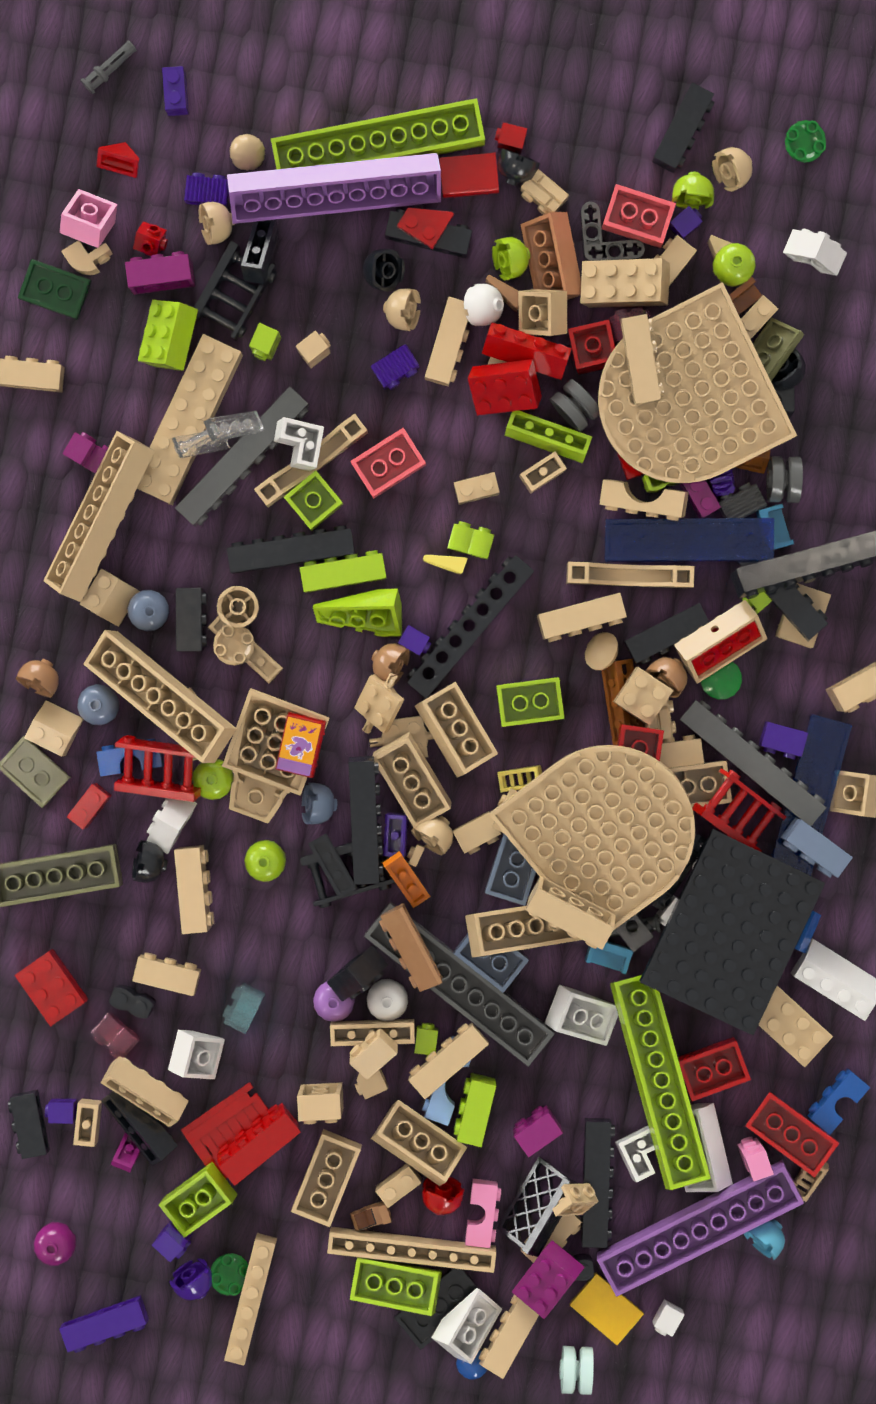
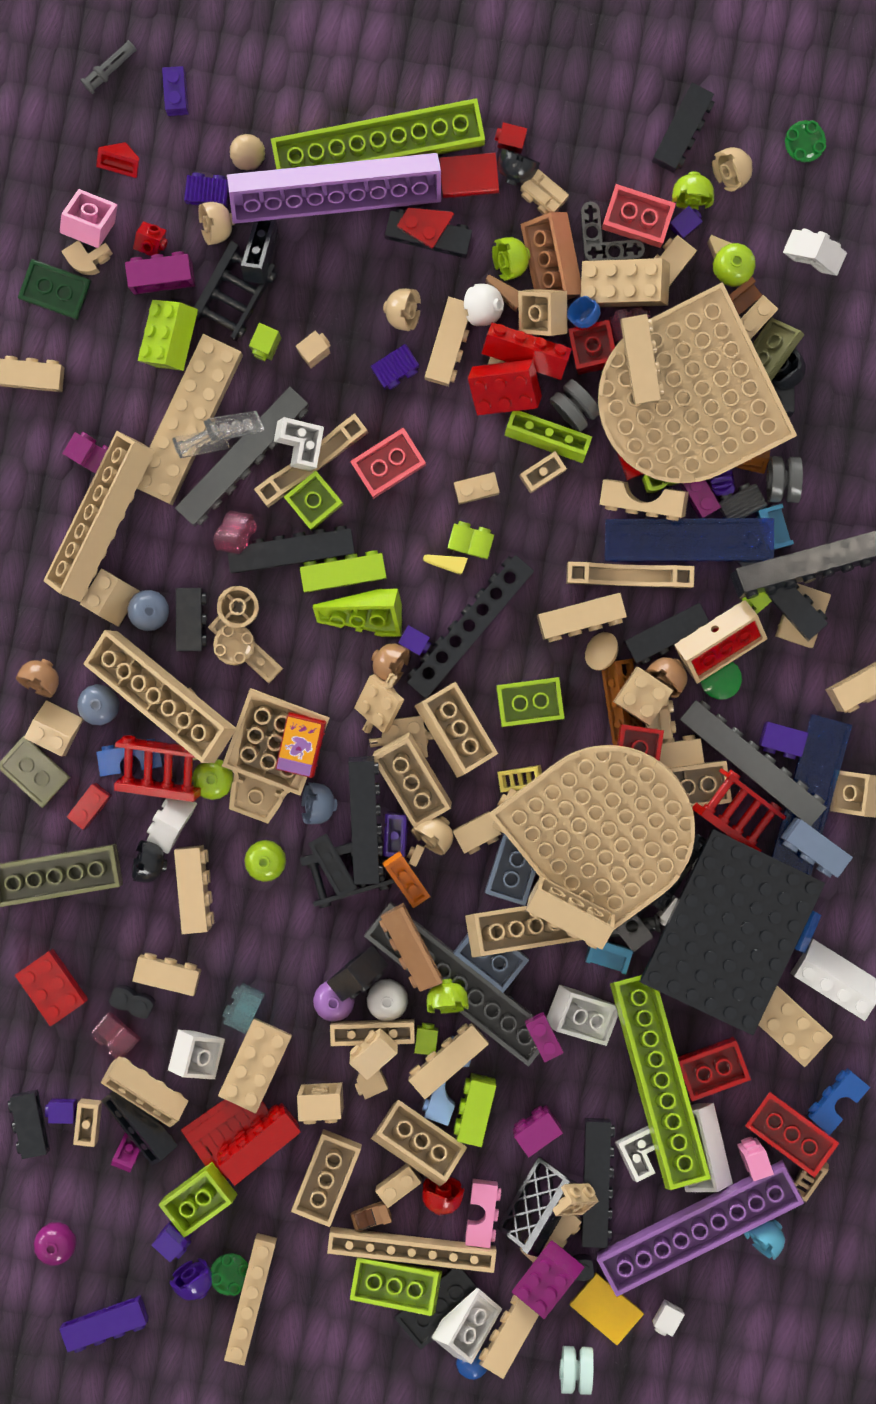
(234, 532): none -> clear pink brick
(255, 1065): none -> tan brick
(383, 269): black cylinder -> none
(447, 997): none -> lime cylinder
(544, 1037): none -> magenta brick
(584, 312): none -> blue hair

